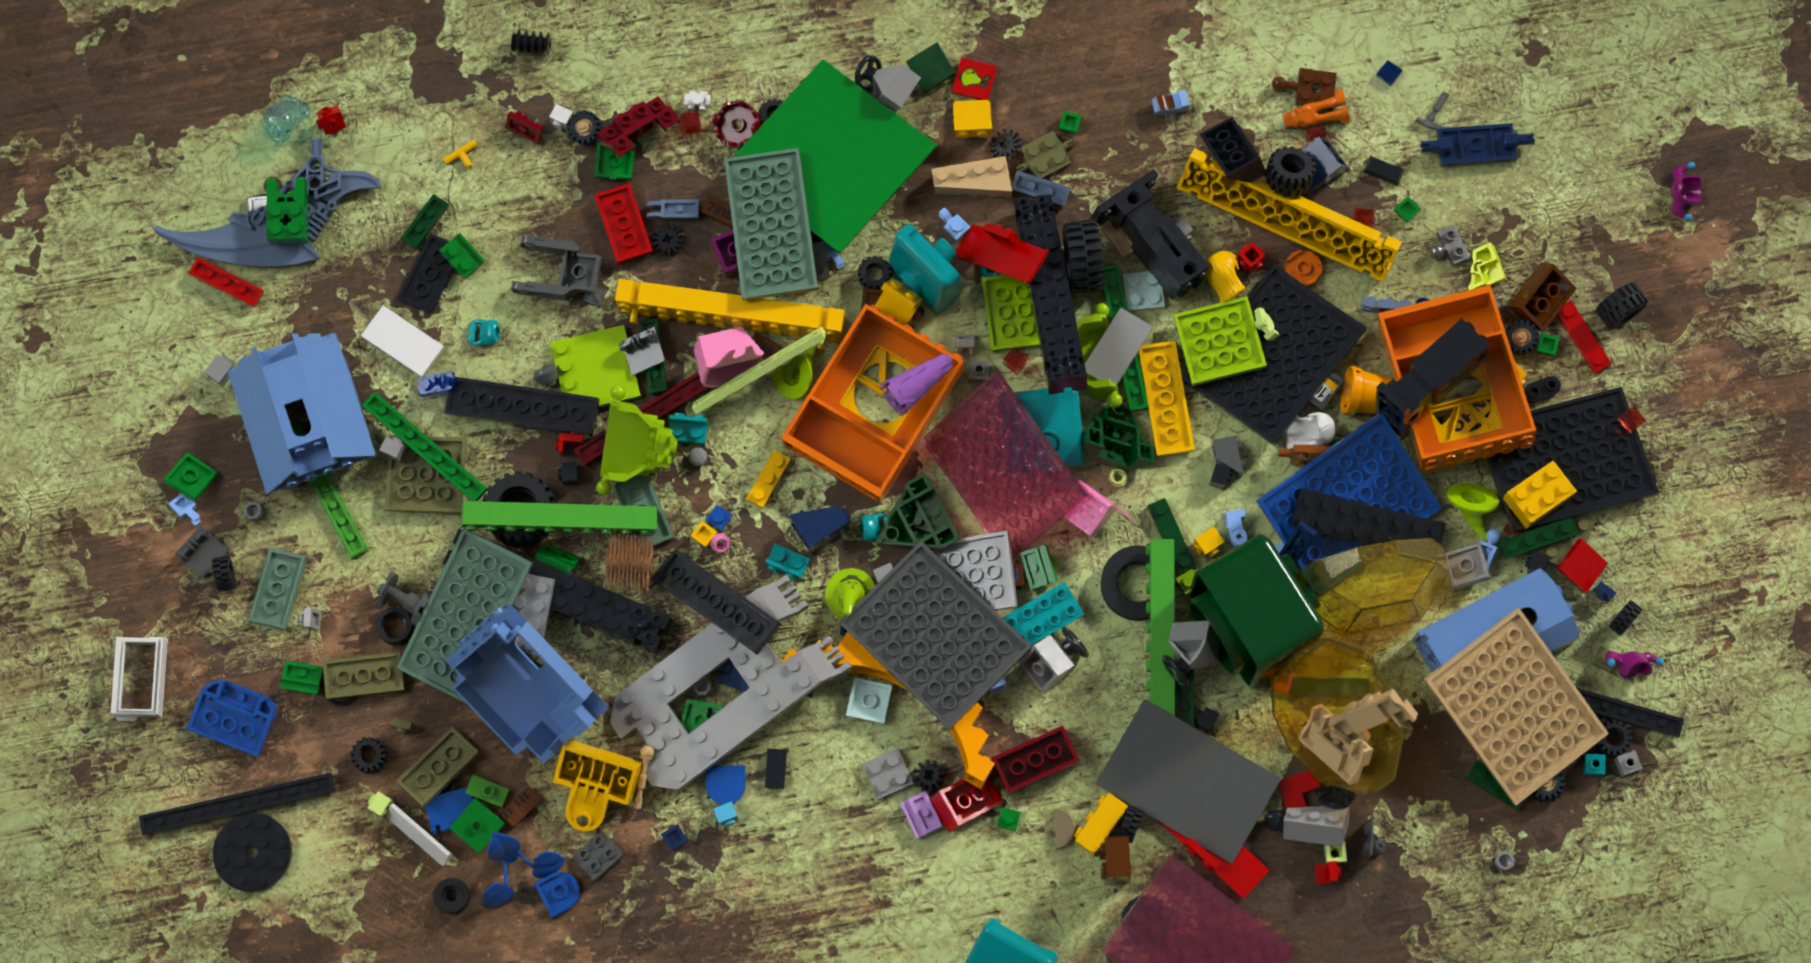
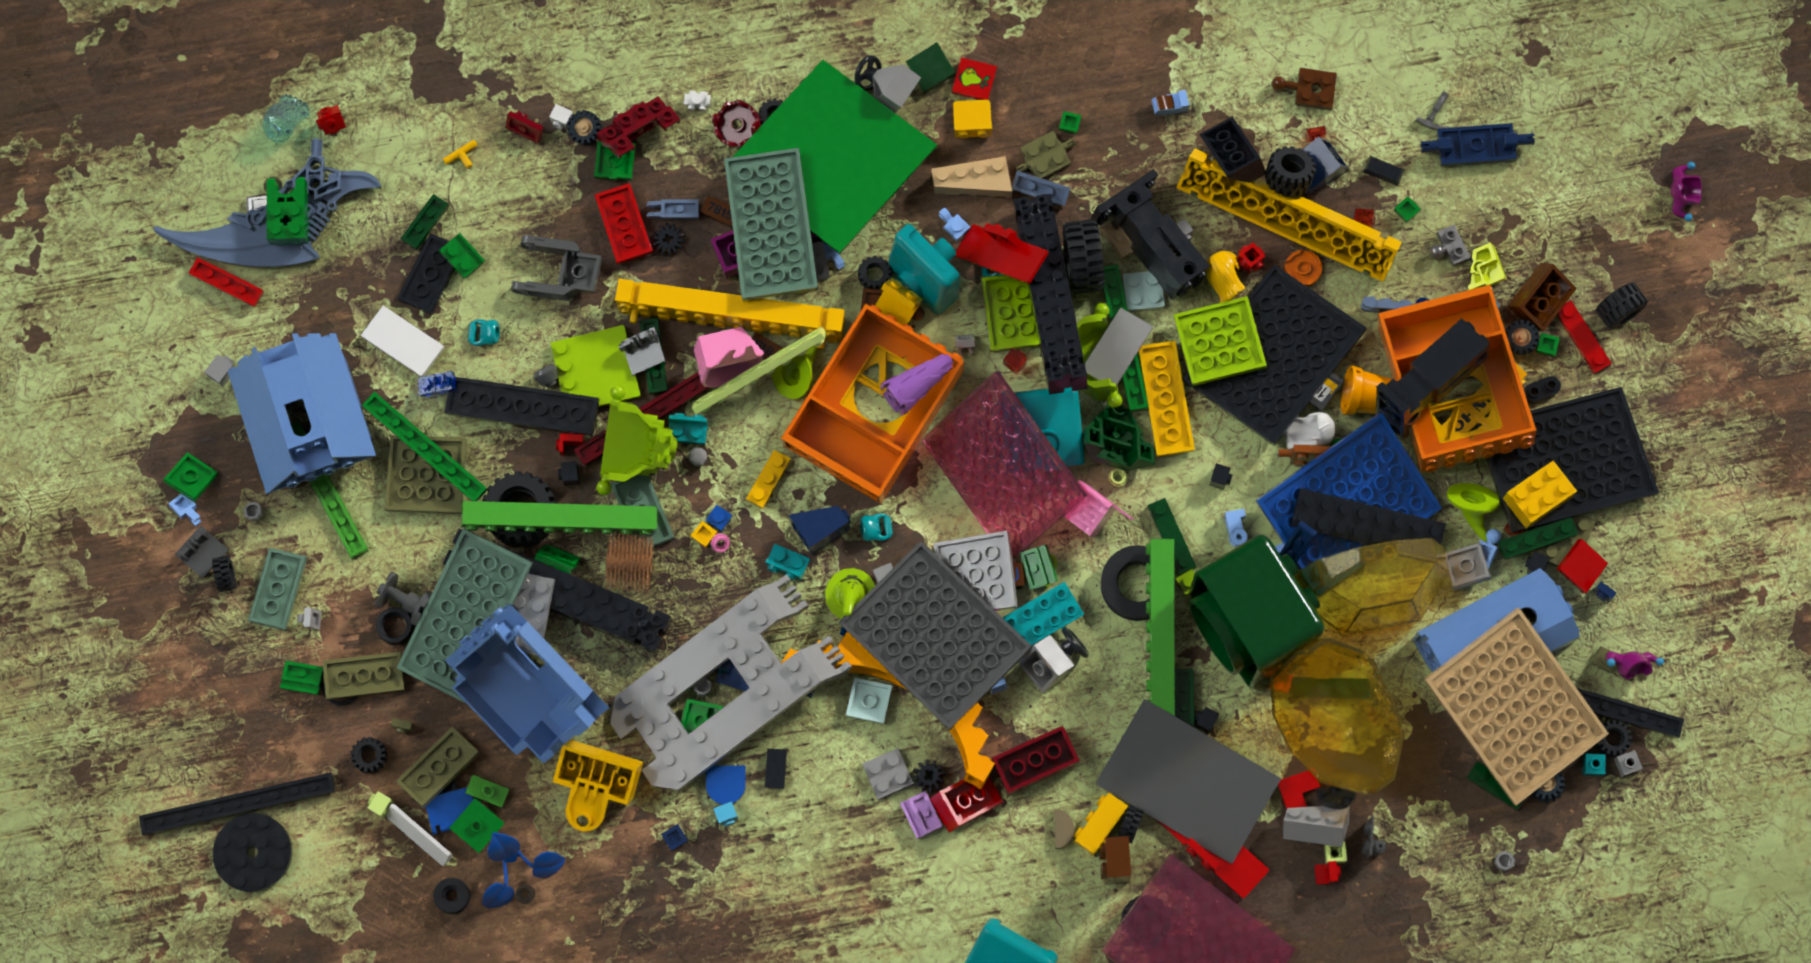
(158, 680): white piece -> none
(233, 716): blue plate -> none
(392, 448): light grey plate -> none
(521, 807): reddish brown tile -> none
(531, 43): black piece -> none
(558, 892): blue tile -> none
(597, 298): dark grey tile -> none
(598, 856): dark grey hinge -> none
(646, 754): tan piece -> none
(690, 122): clear red plate -> none
(716, 601): black plate -> none
(918, 518): dark green wedge -> none
(976, 377): light grey plate -> none
(1008, 819): green plate -> none
(1012, 148): black gear -> none
(1193, 646): light grey piece -> none
(1208, 543): yellow brick -> none
(1227, 452): dark grey slope -> none
(1265, 323): yellowish green piece -> none
(1274, 820): black piece -> none
(1308, 115): orange piece -> none
(1332, 749): tan bracket -> none
(1370, 712): tan bracket -> none
(1389, 73): clear blue tile -> none
(1625, 617): black tyre -> none
(1631, 419): clear red plate -> none

